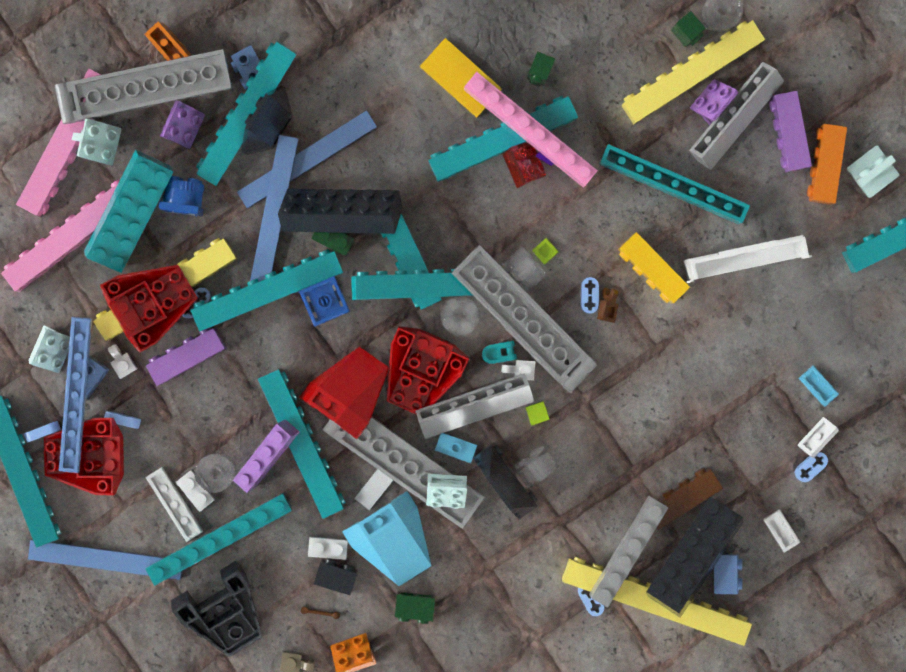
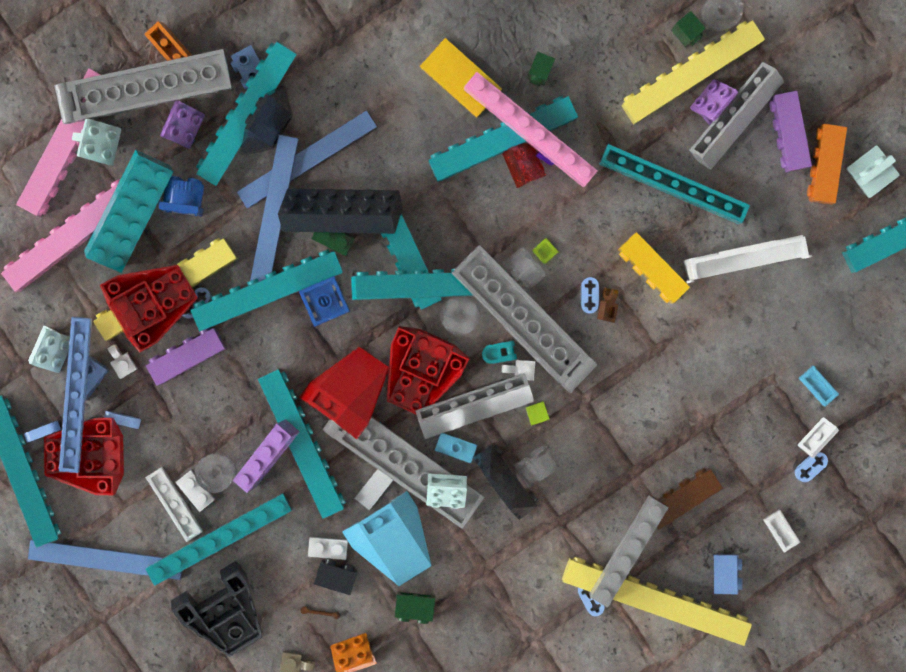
(695, 557): black brick -> none

